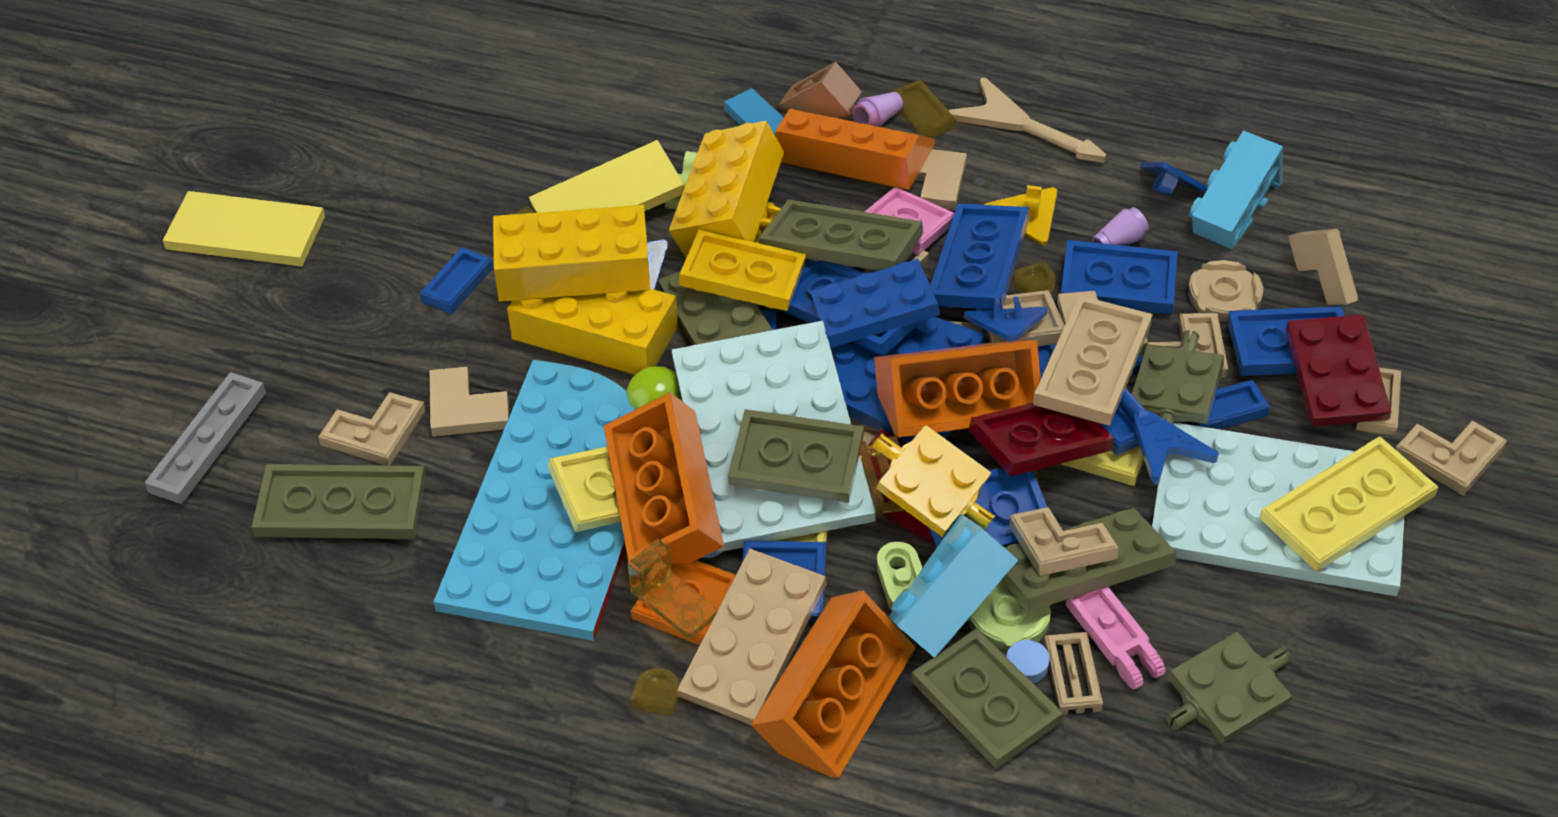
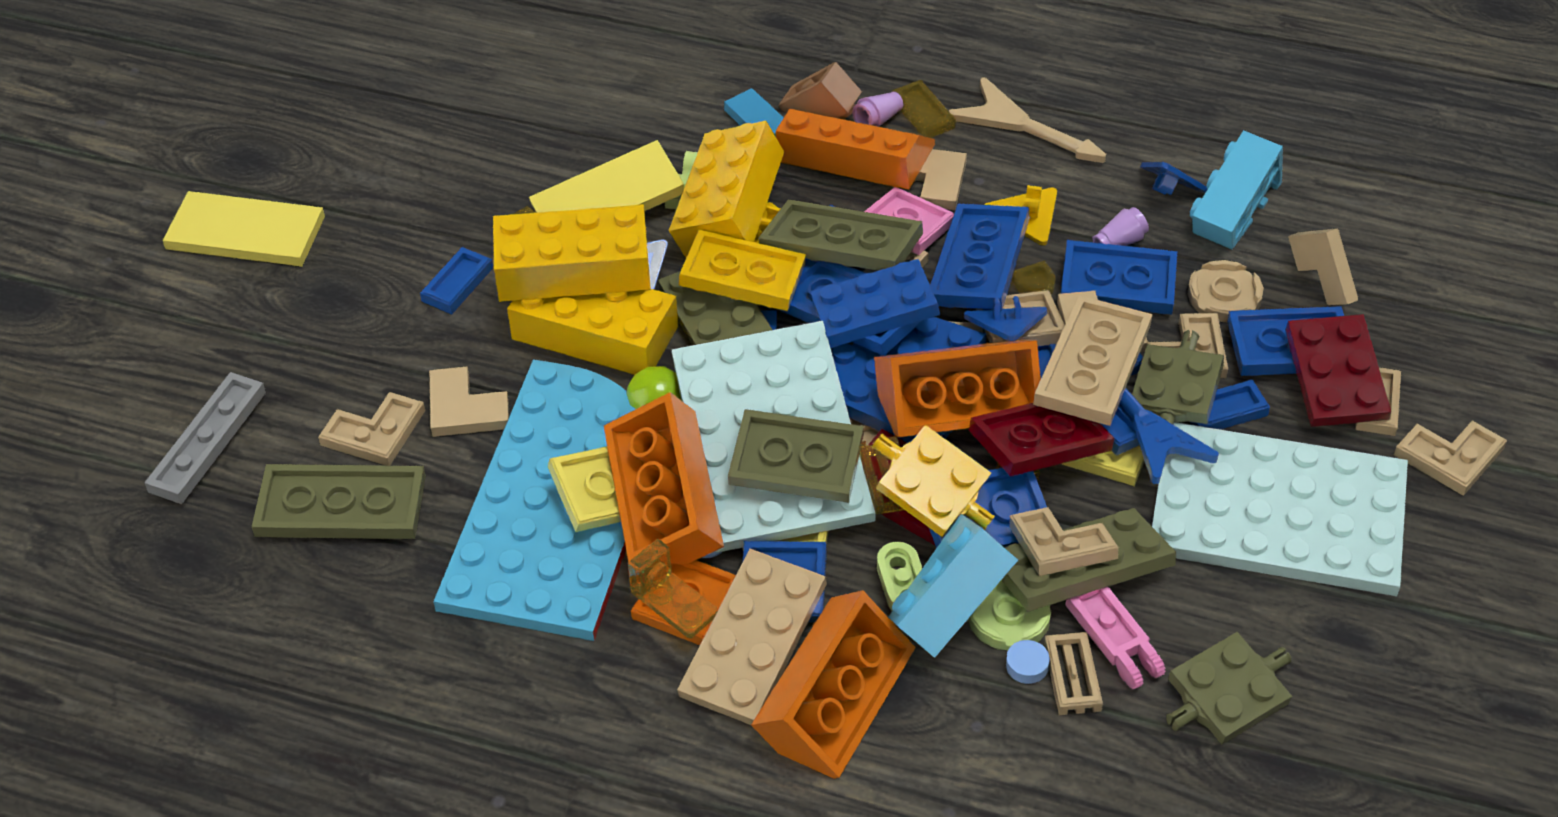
(656, 691): clear yellow tile -> none
(986, 698): olive plate -> none
(1348, 503): light yellow tile -> none

